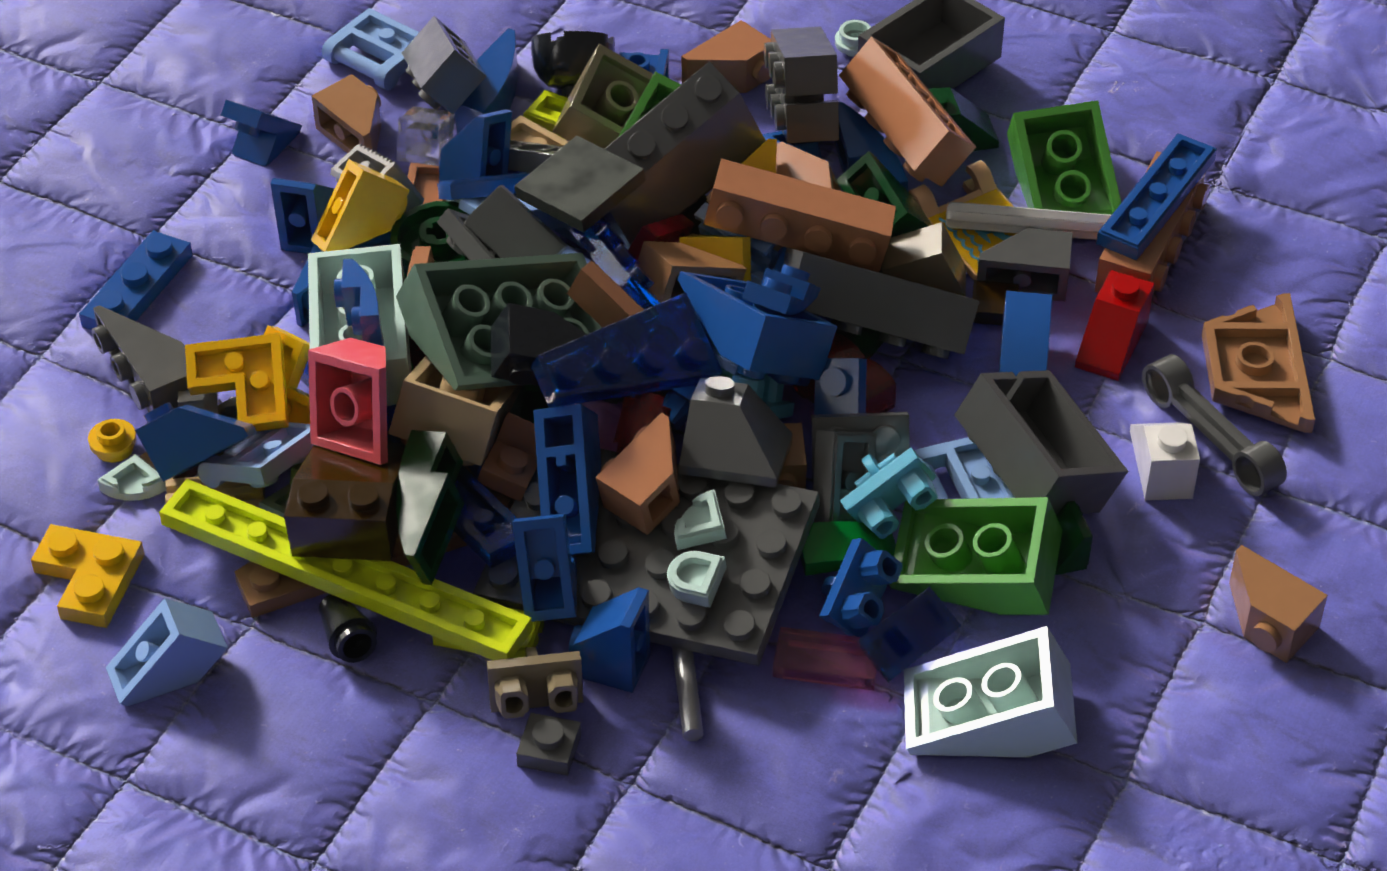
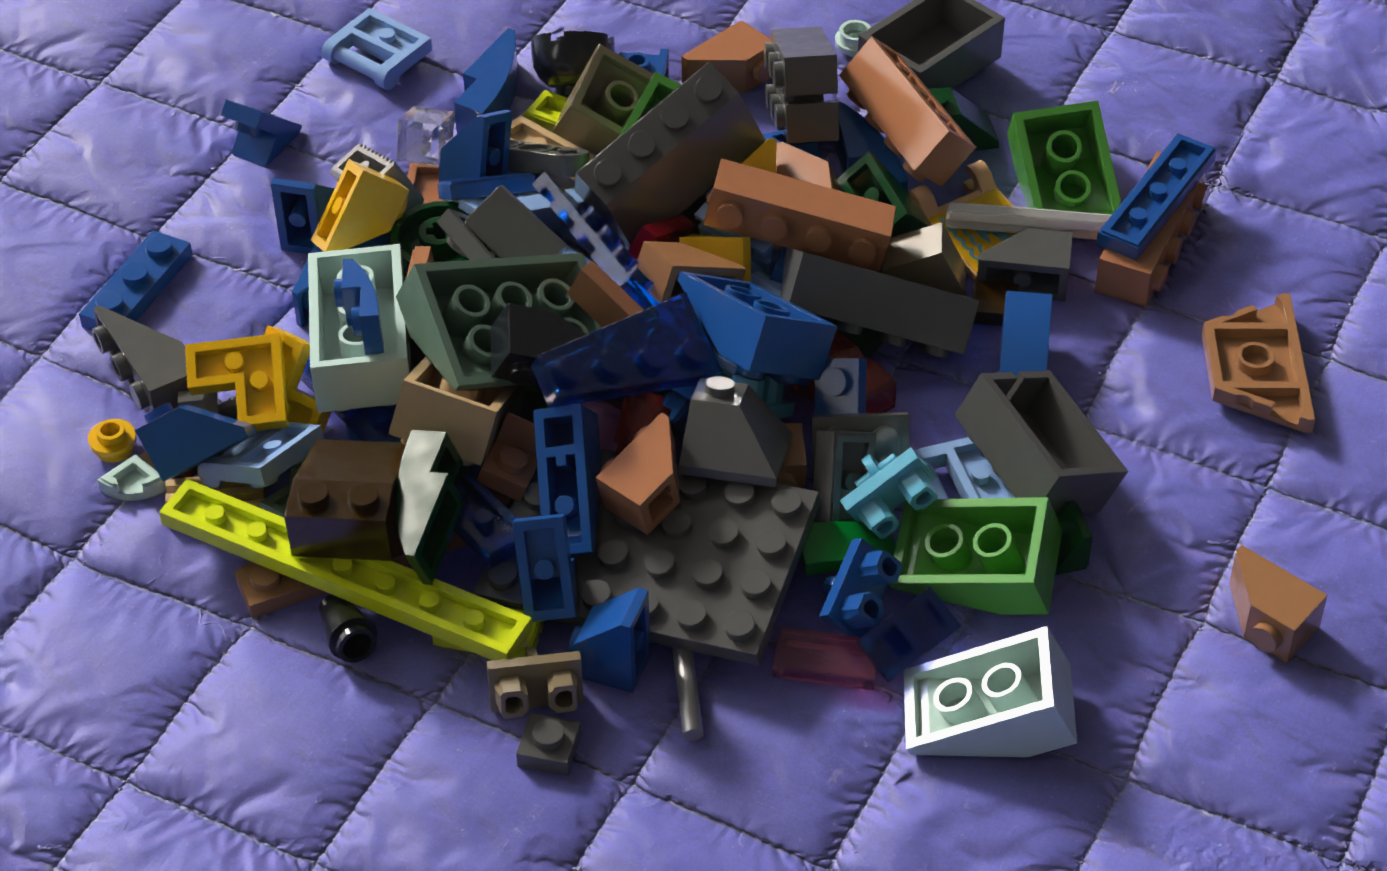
(97, 571): yellow plate -> none
(166, 652): light blue slope -> none
(348, 113): medium nougat slope -> none
(349, 399): coral slope -> none
(442, 66): dark grey brick -> none
(580, 183): pearl dark grey tile -> none
(696, 577): light aqua tile -> none
(700, 522): light aqua tile -> none
(784, 291): blue slope -> none
(1115, 325): red slope -> none
(1166, 459): white slope -> none
(1255, 466): dark grey piece -> none

